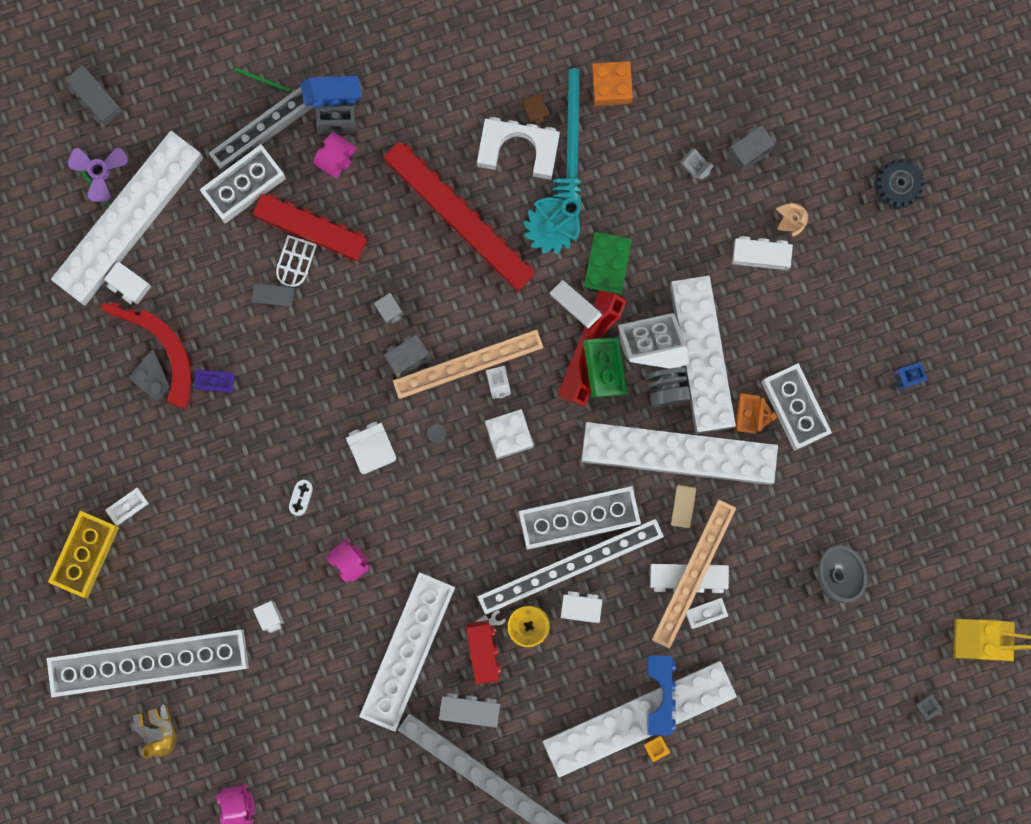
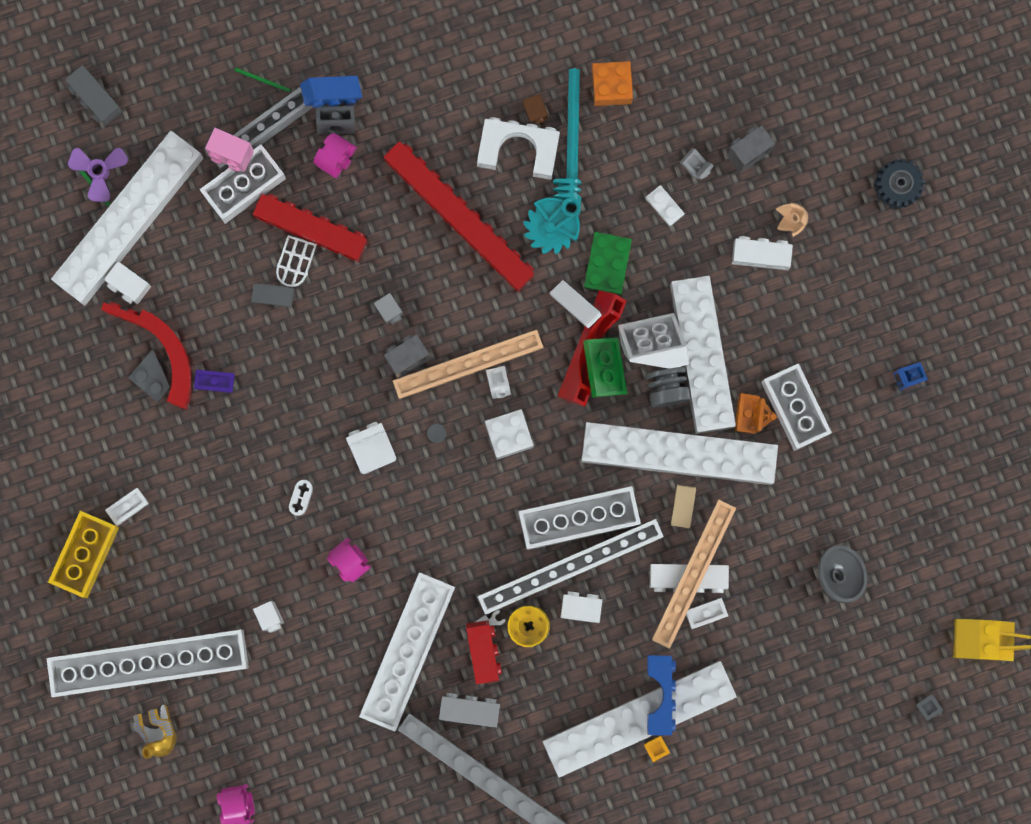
(229, 150): none -> bright pink brick
(665, 206): none -> white plate

